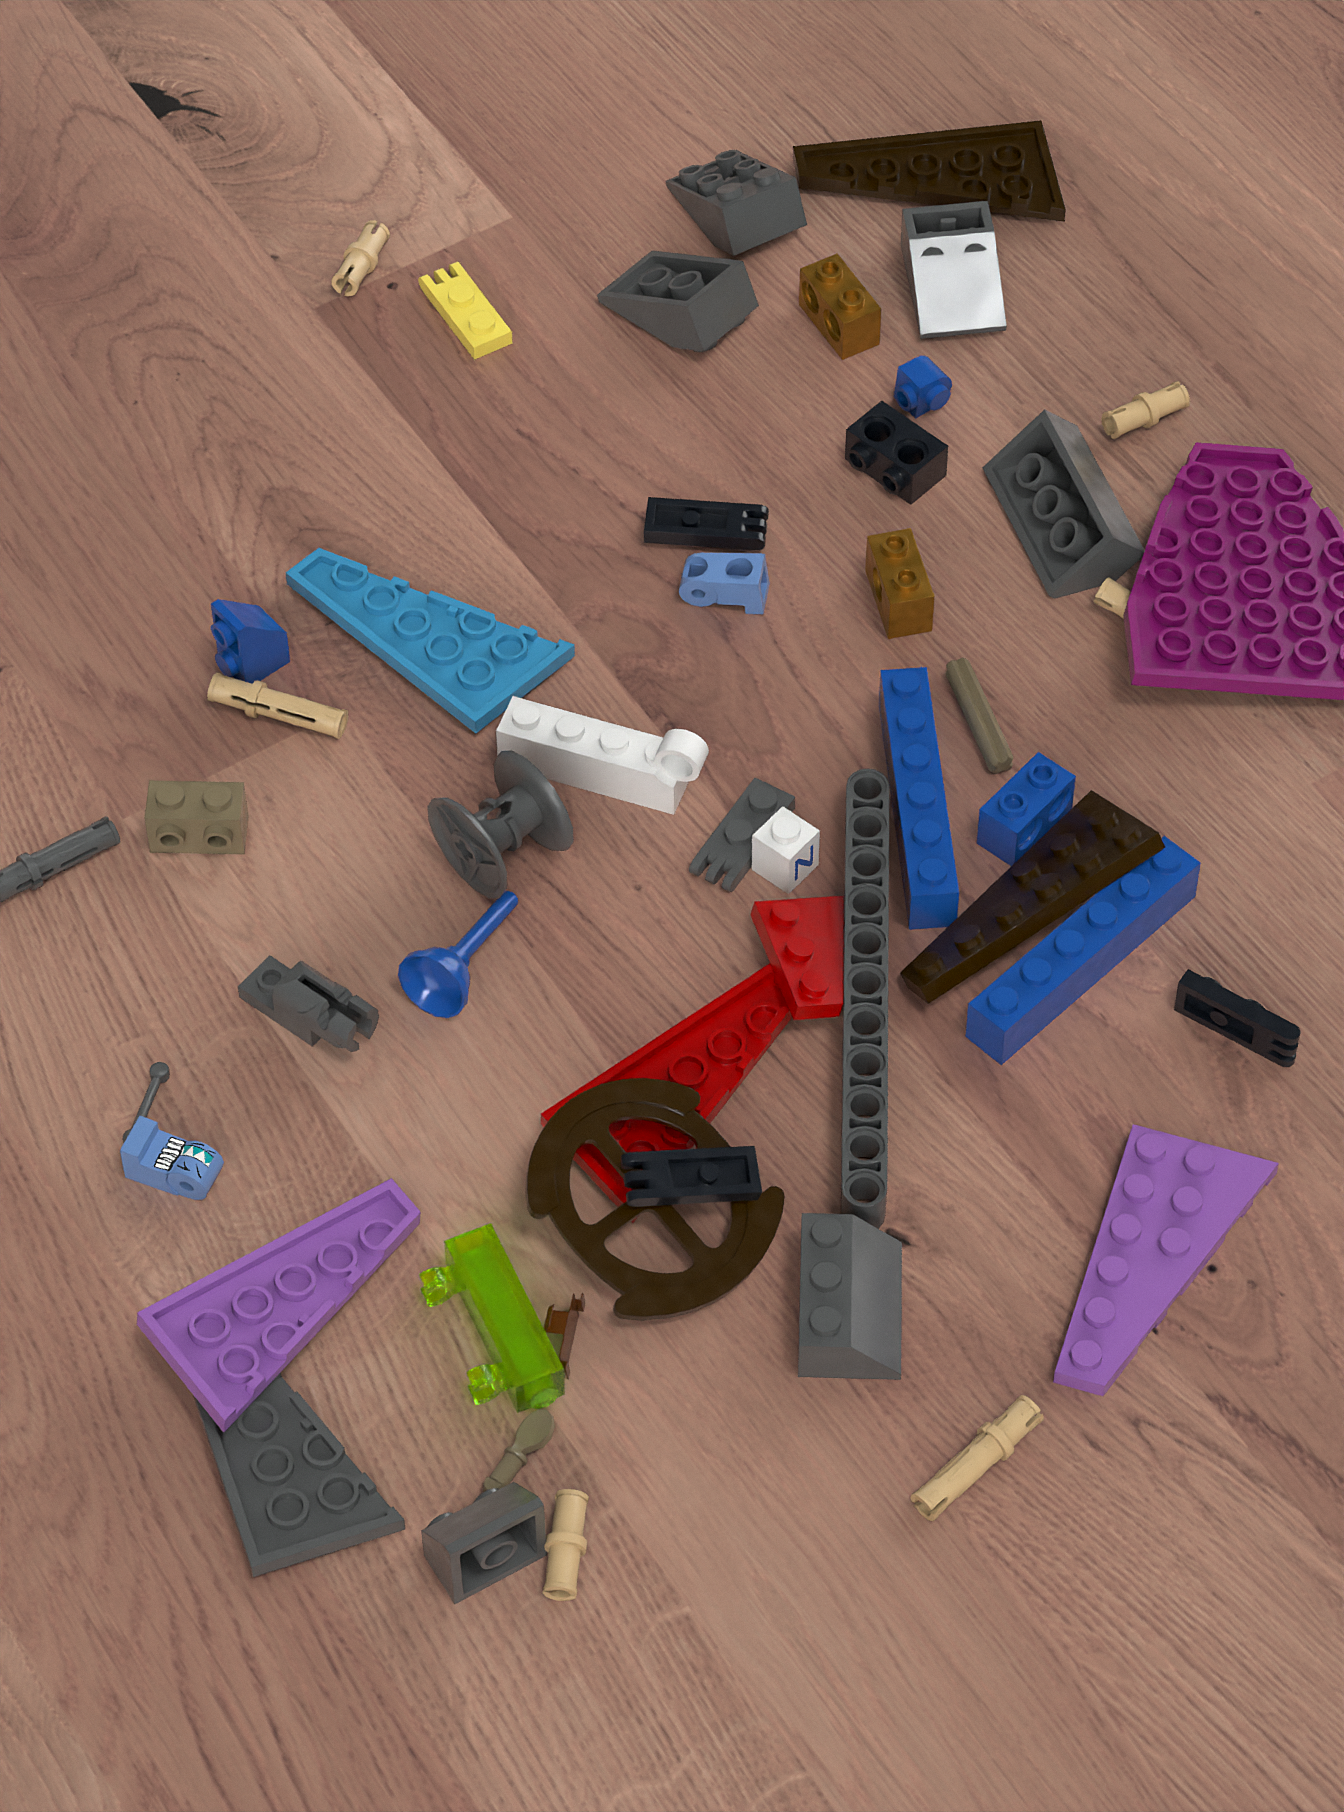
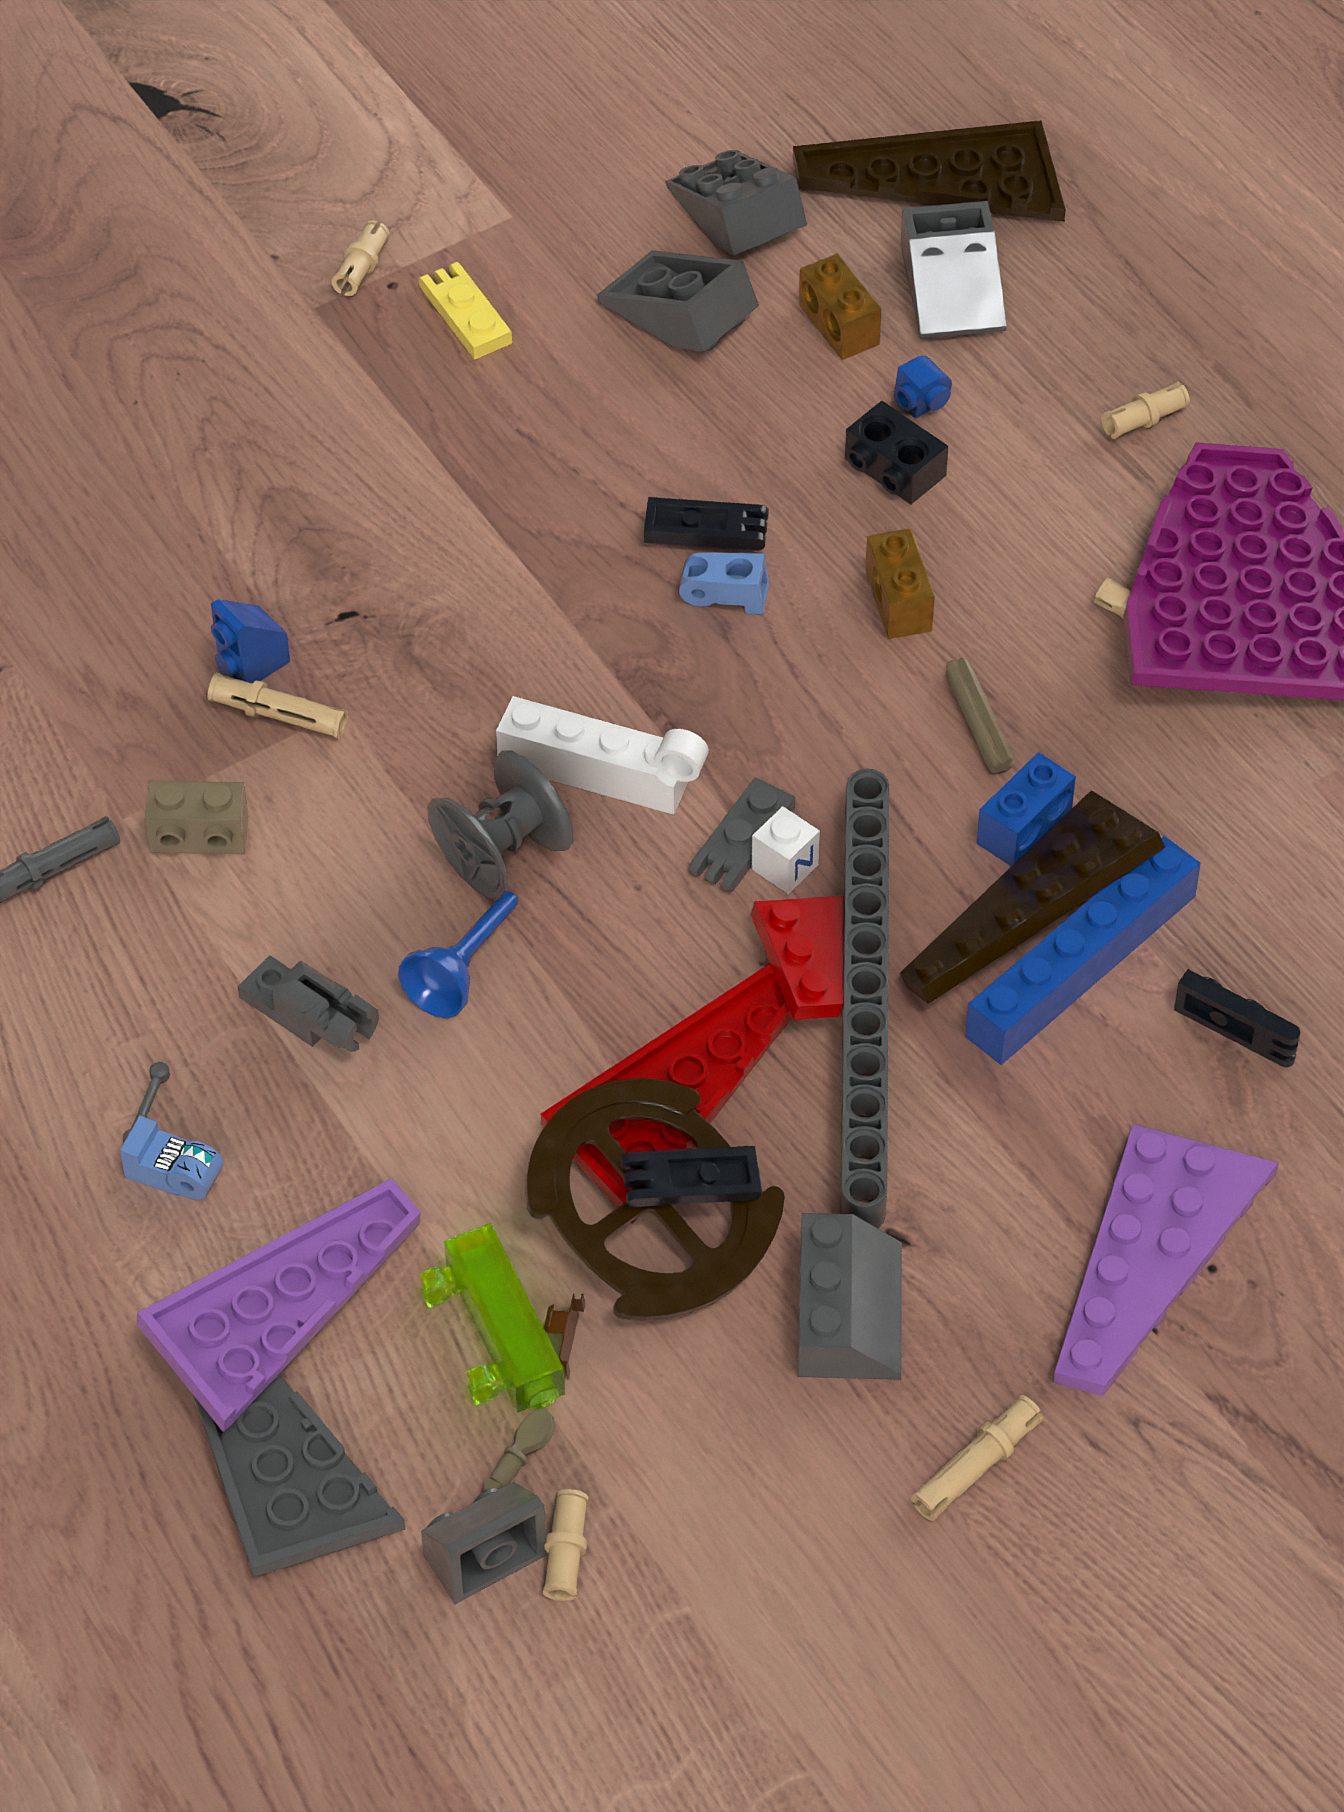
(431, 639): dark azure wing -> none
(918, 798): blue brick -> none
(1062, 507): dark grey slope -> none

